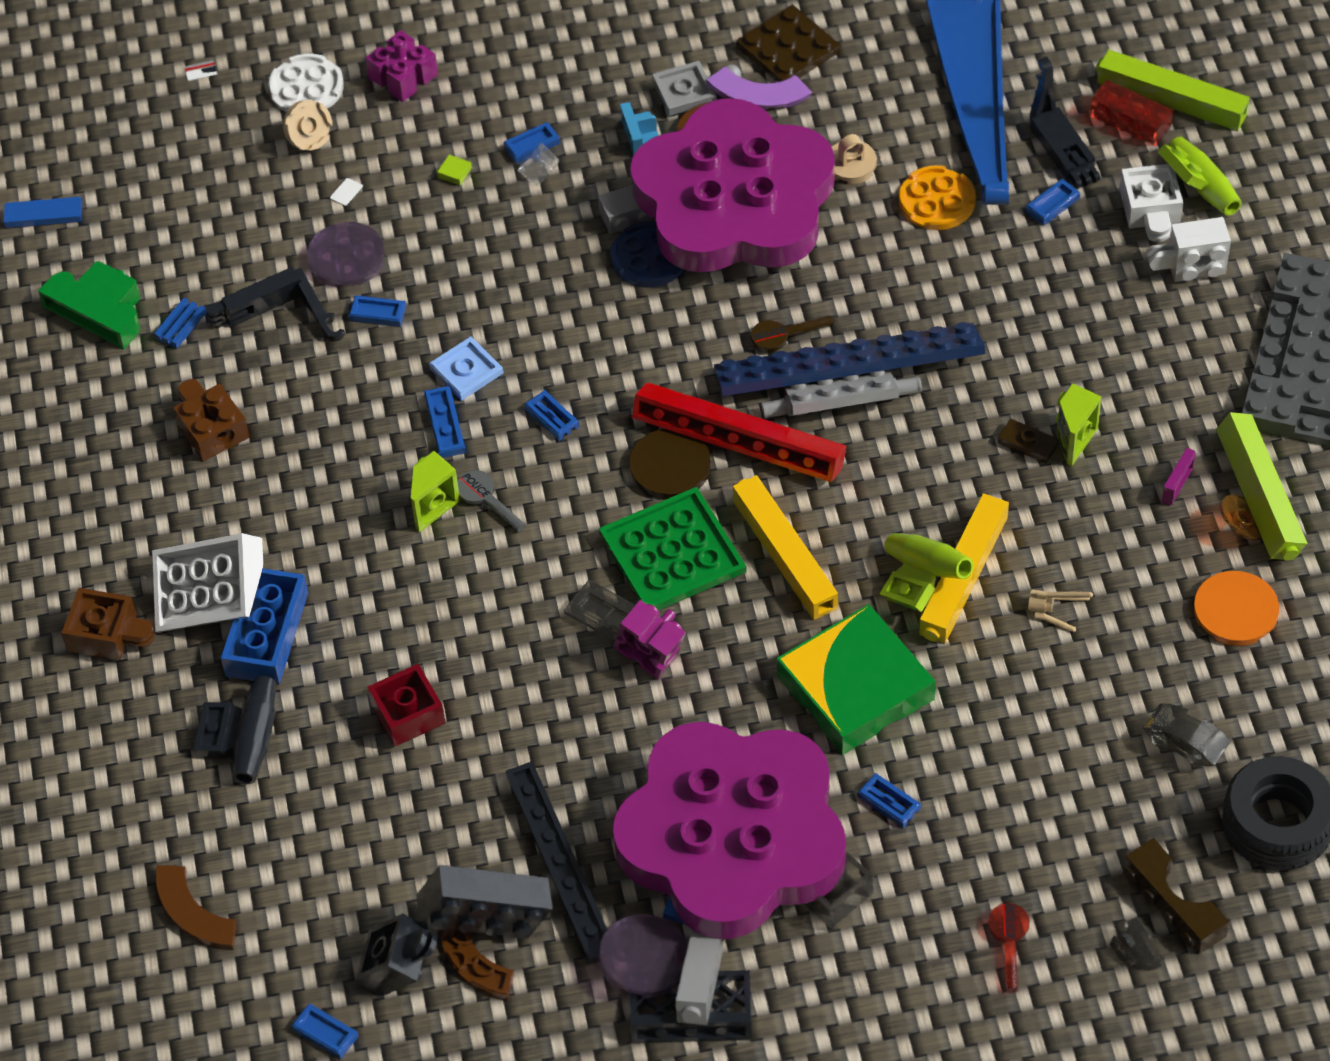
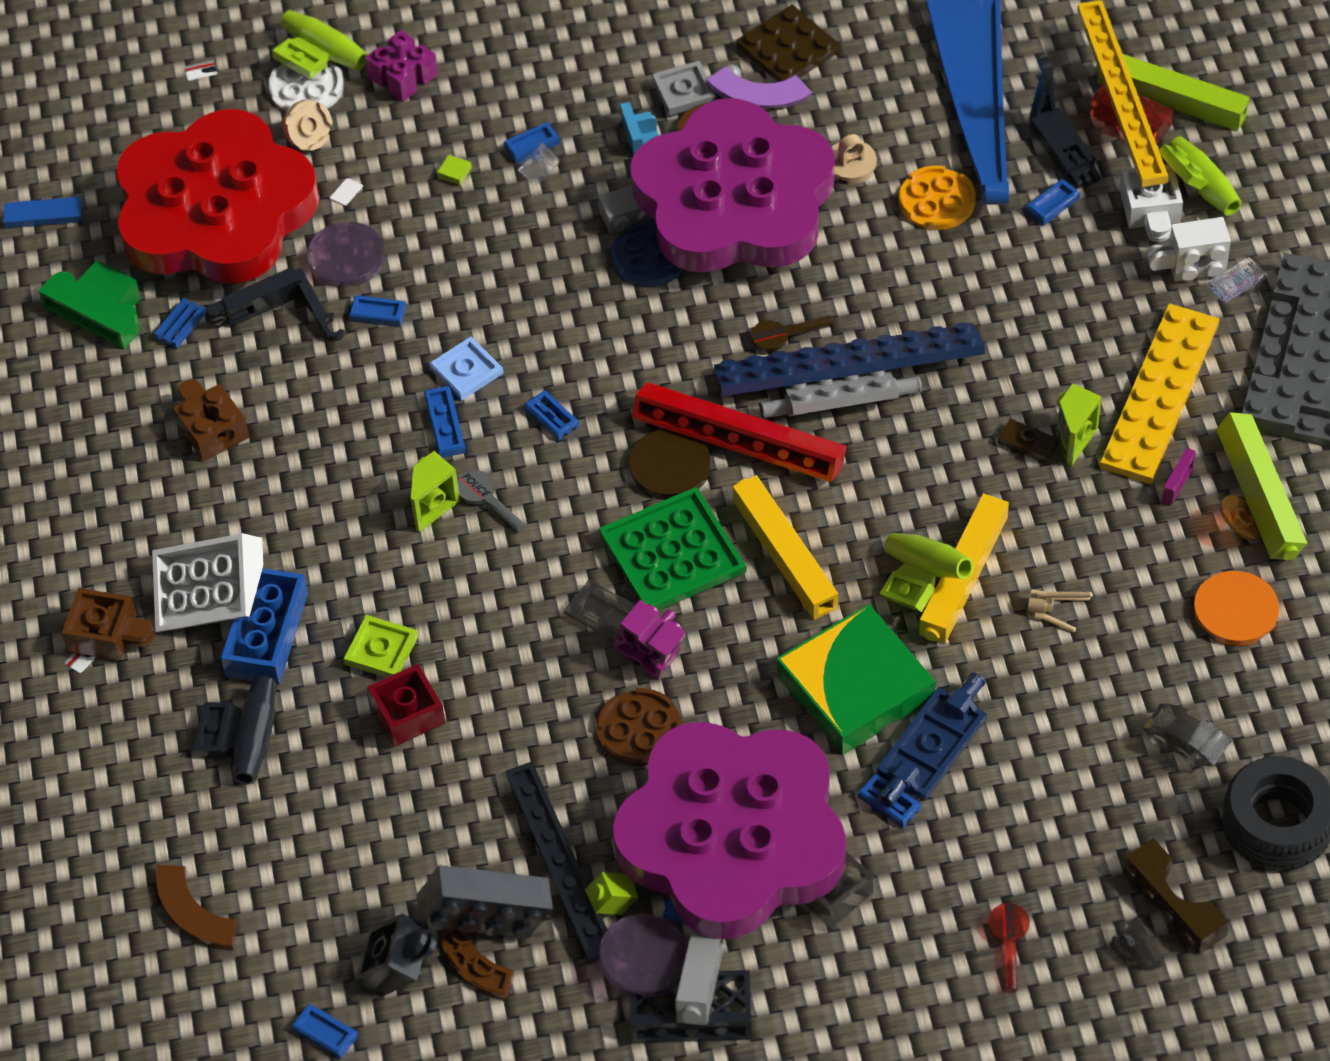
(79, 661): none -> white sticker
(213, 198): none -> red plant
(315, 45): none -> lime plate
(380, 647): none -> lime plate
(611, 893): none -> lime brick
(634, 723): none -> reddish brown tile
(932, 742): none -> dark blue plate
(1122, 94): none -> yellow plate
(1159, 394): none -> yellow plate
(1236, 280): none -> clear tile

